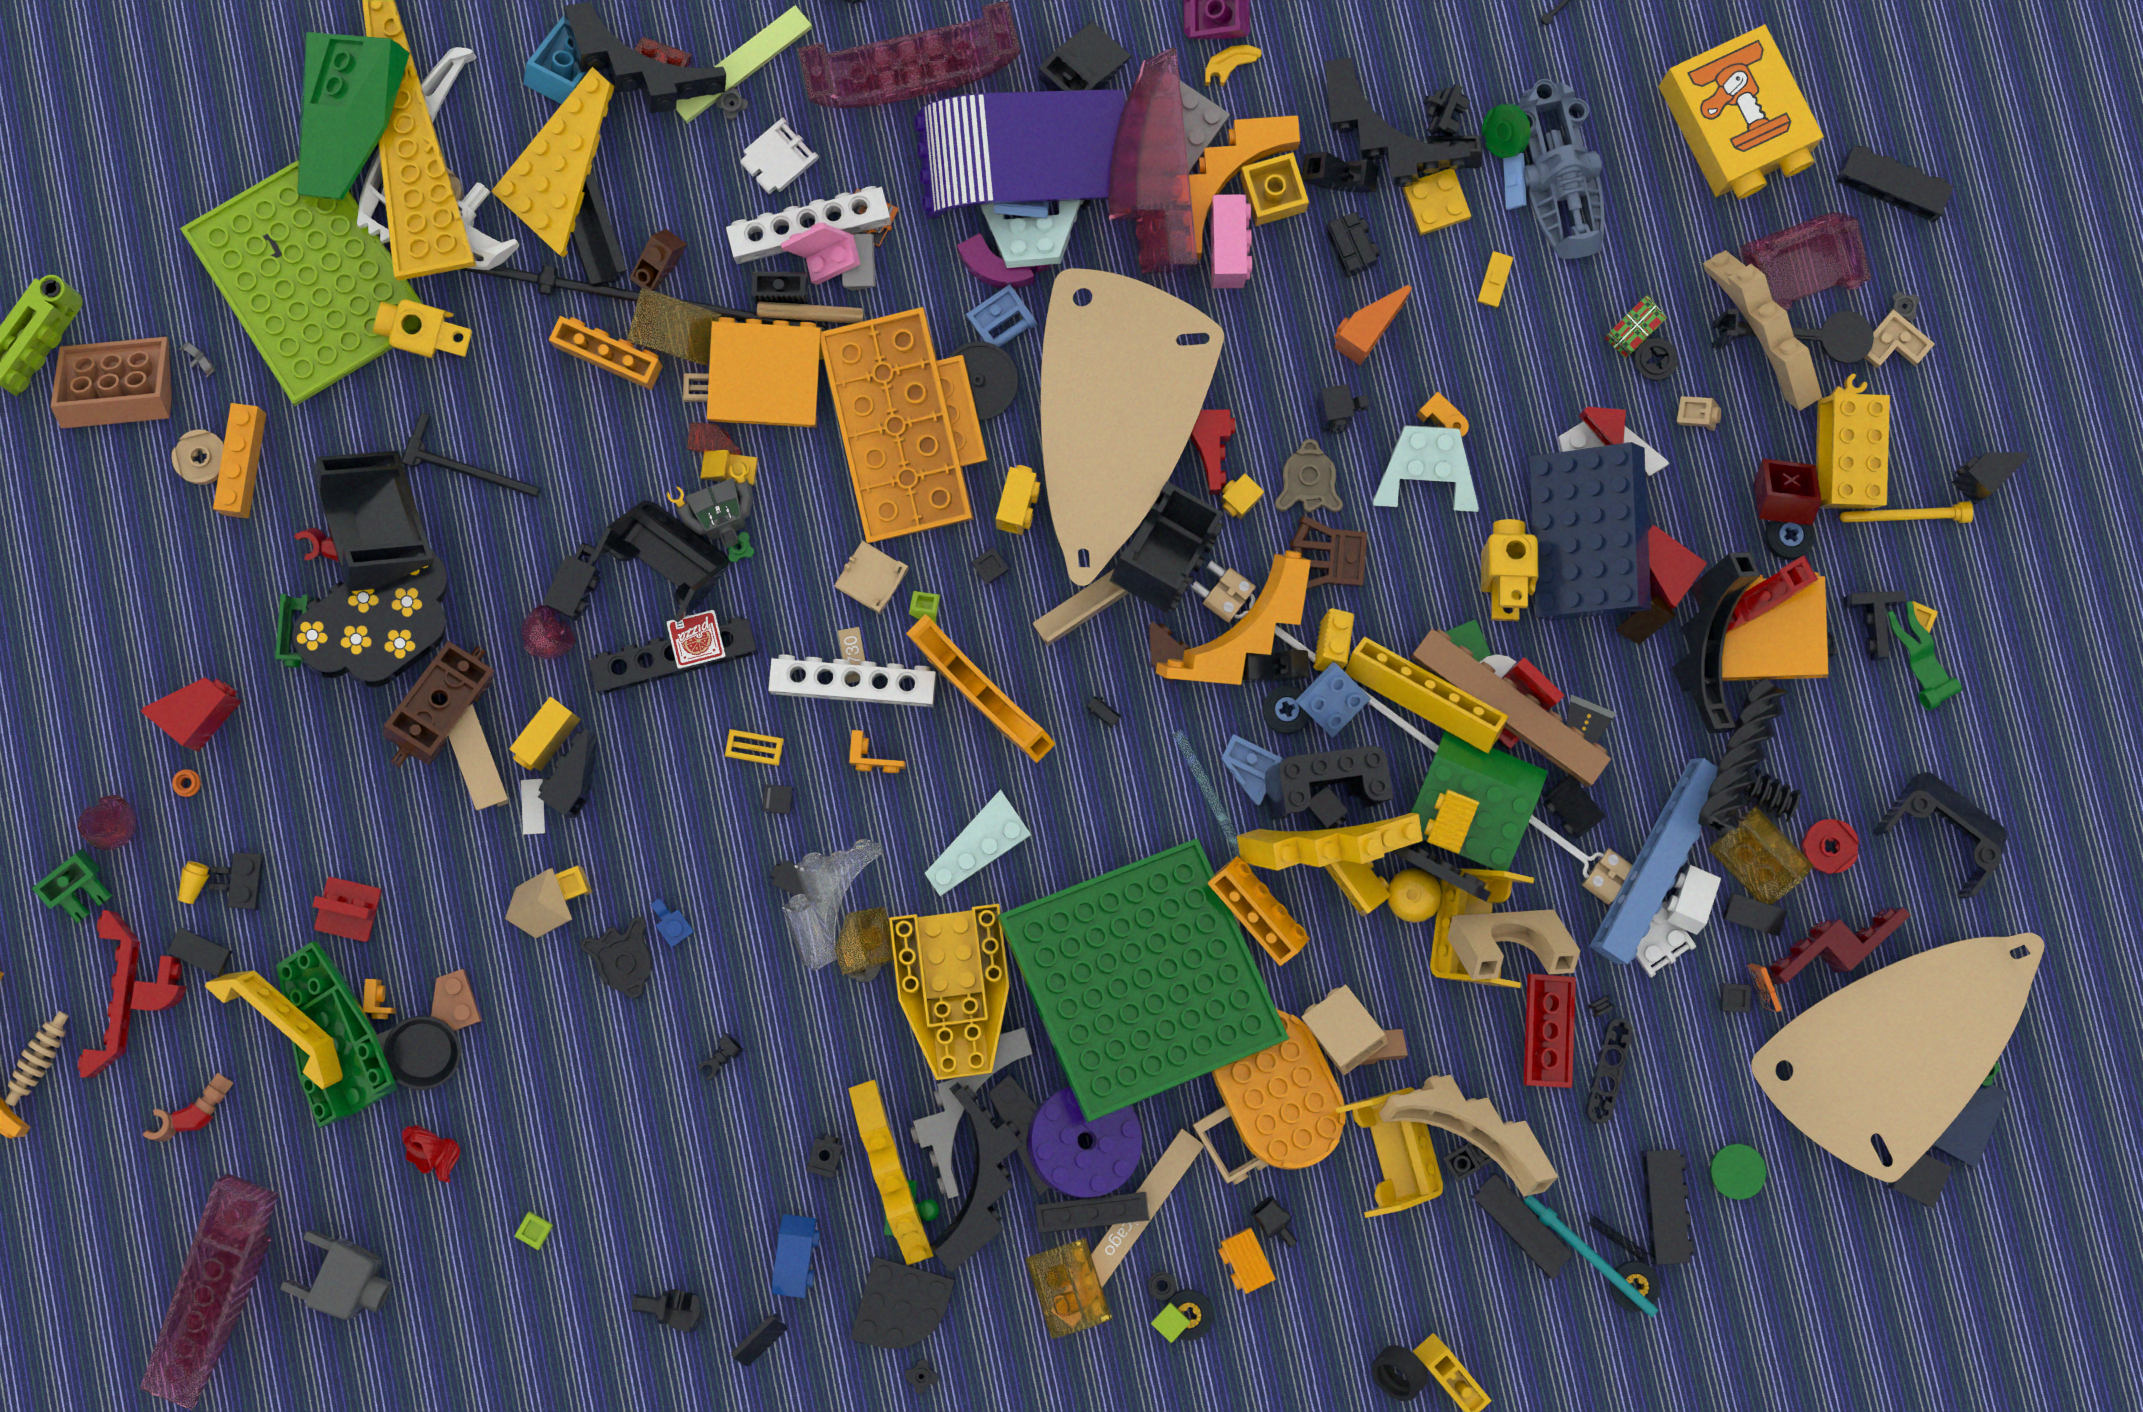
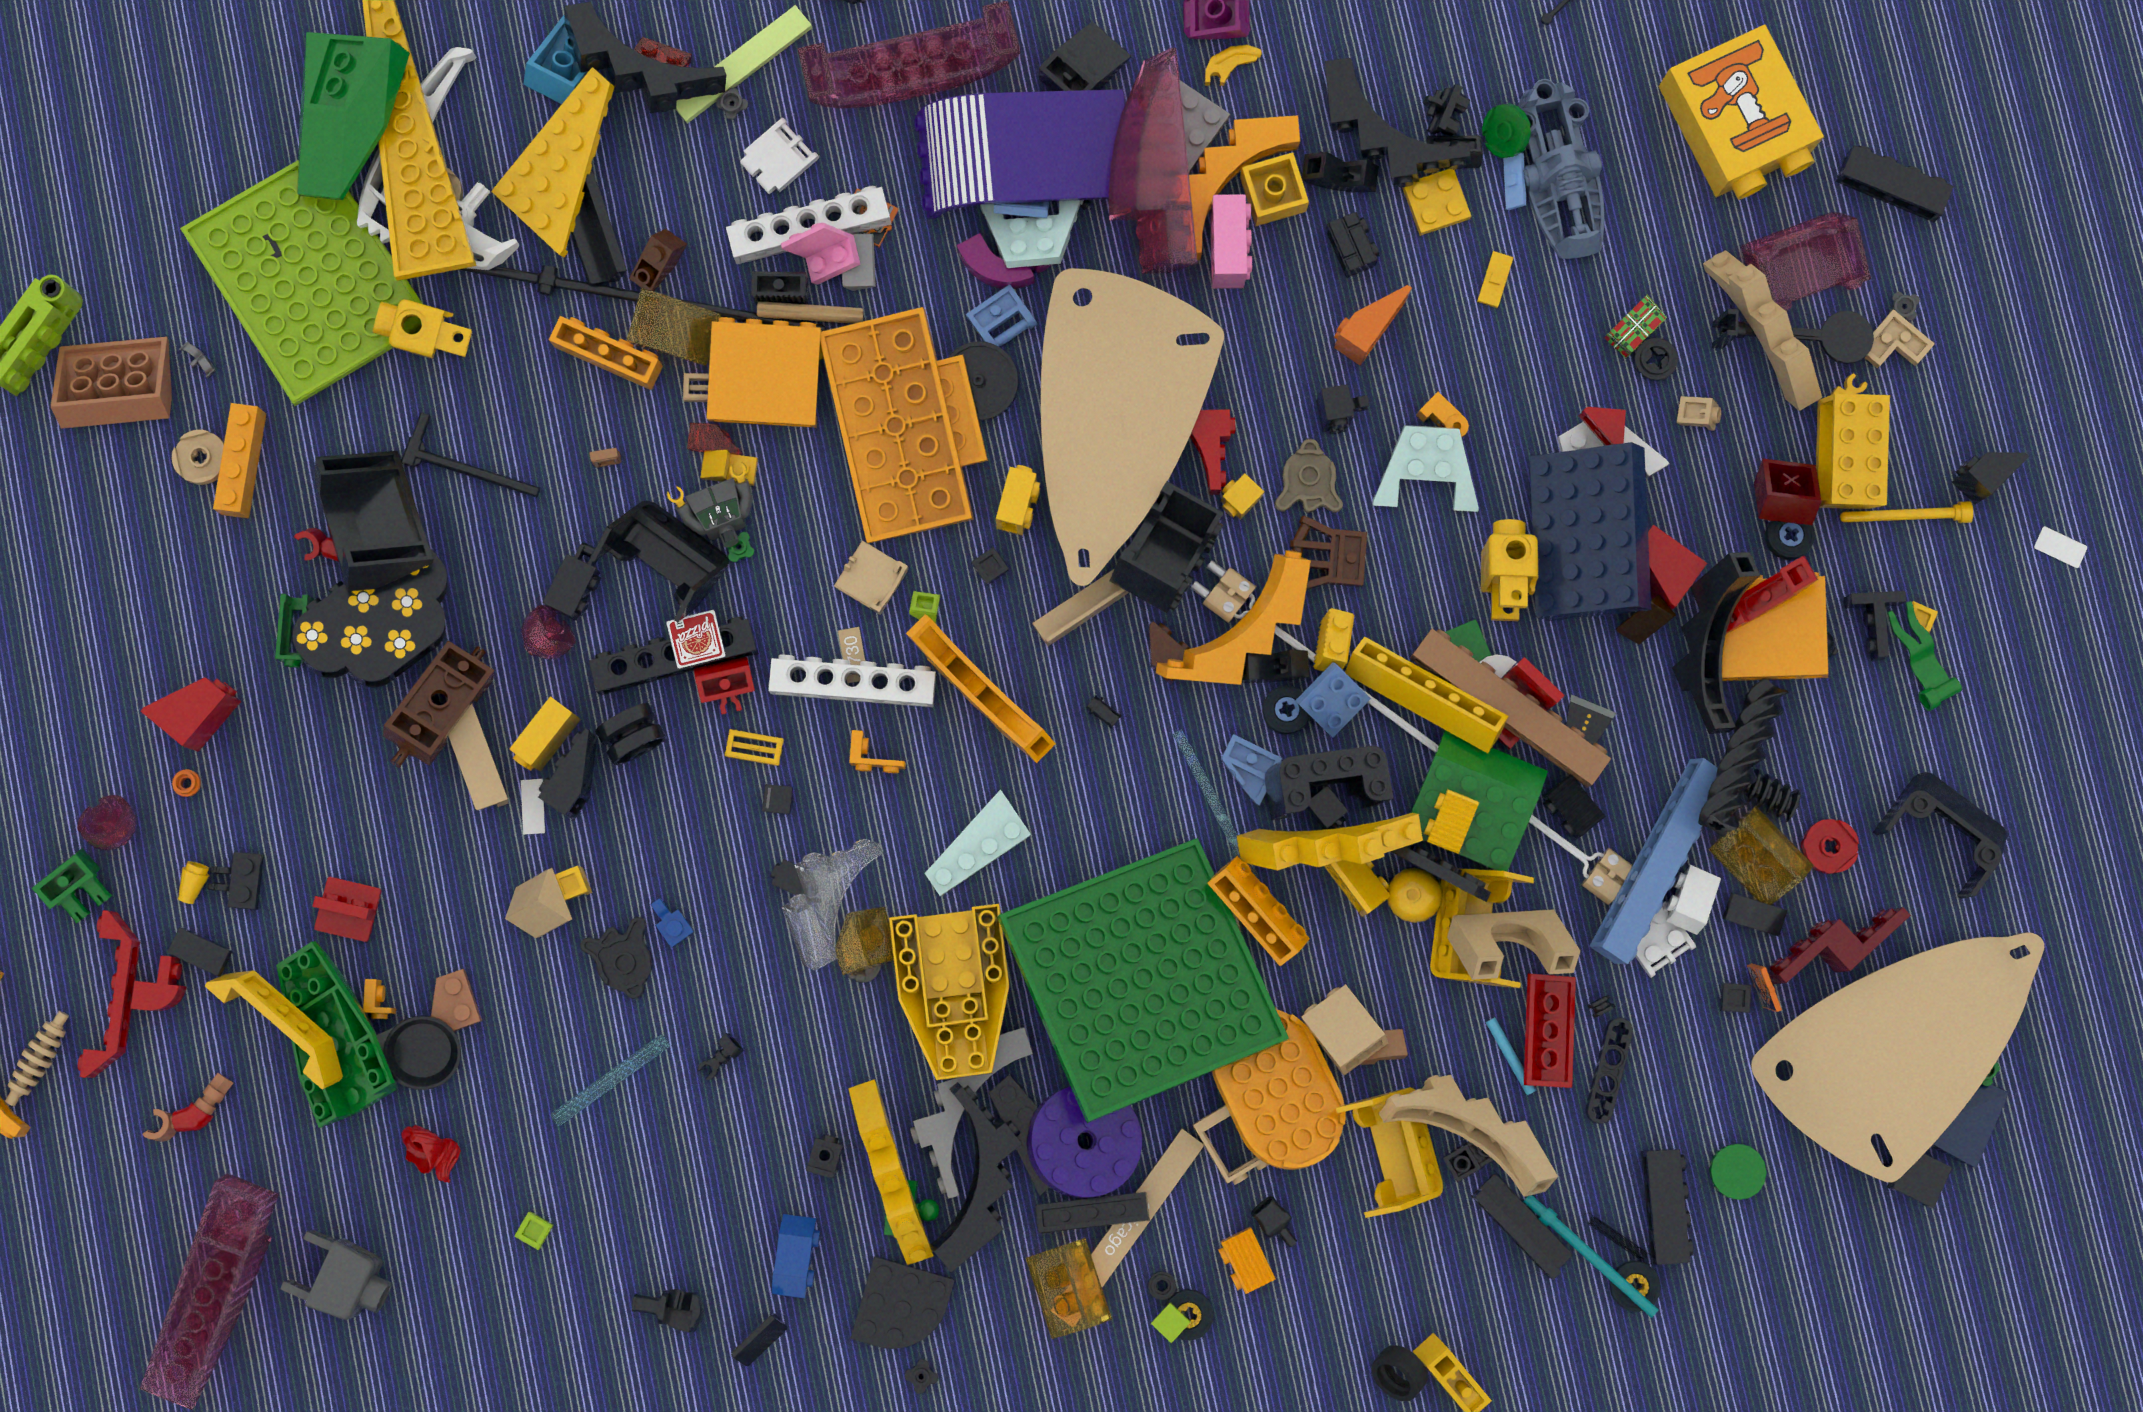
(605, 457): none -> medium nougat tile
(610, 1080): none -> clear light blue axle
(631, 734): none -> black wheel
(724, 681): none -> red brick
(1509, 1053): none -> medium azure bar
(2060, 547): none -> white sticker

